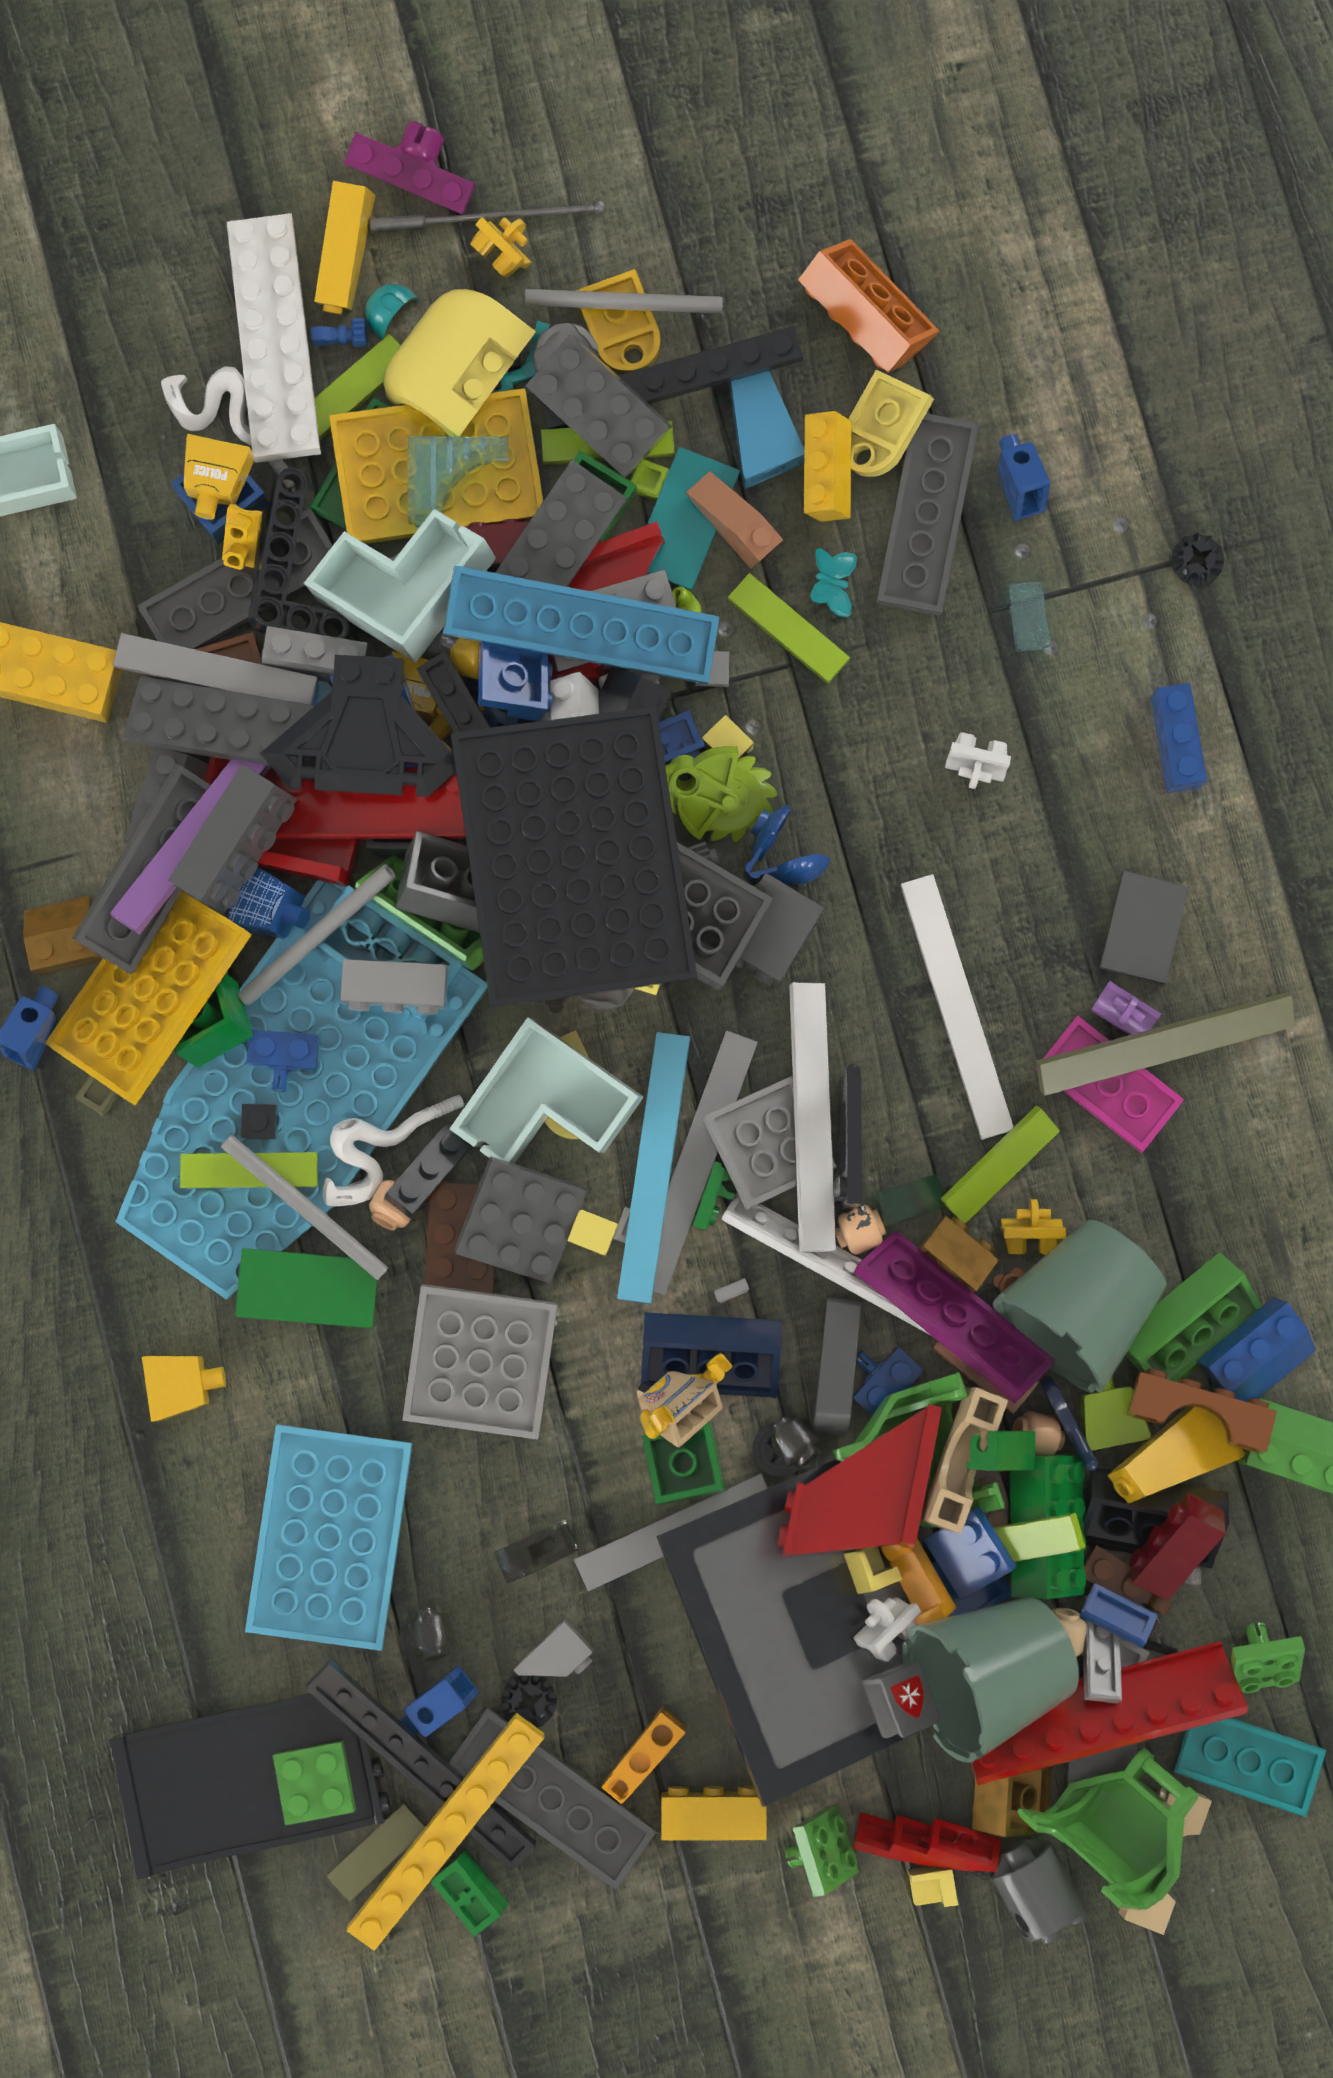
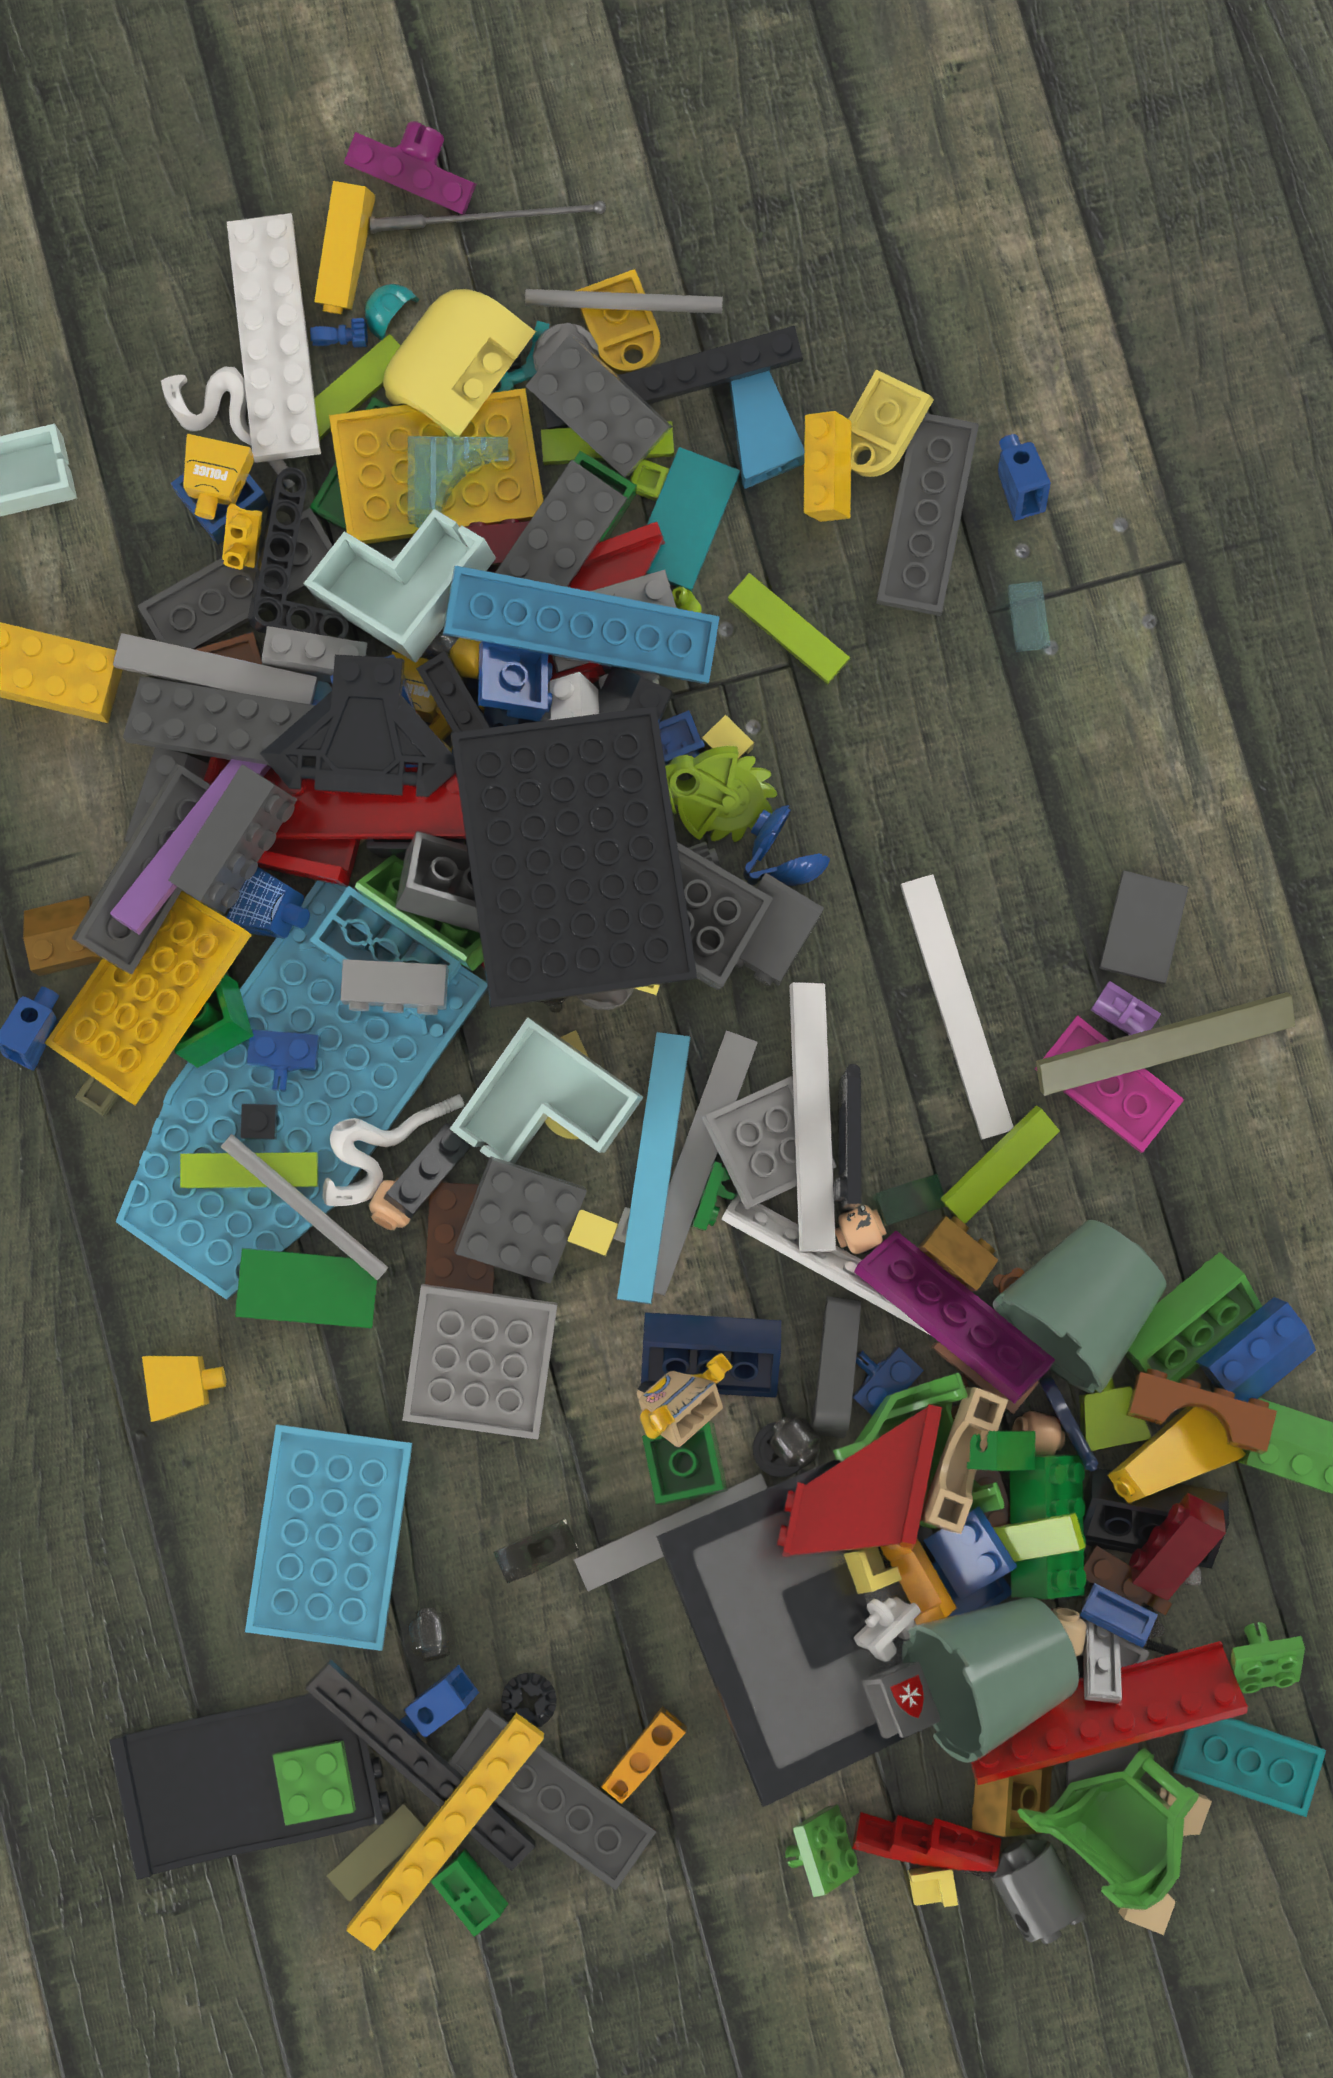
(317, 934): light grey piece -> none
(491, 236): yellow hips -> none
(557, 1654): light grey slope -> none
(712, 1814): yellow brick -> none
(719, 671): light grey tile -> none
(731, 1291): light grey tile -> none
(734, 519): nougat slope -> none
(829, 587): teal piece -> none
(867, 305): orange slope -> none
(976, 762): white hips -> none
(1032, 1224): yellow hips -> none
(1178, 738): blue brick -> none
(1195, 573): black gear -> none

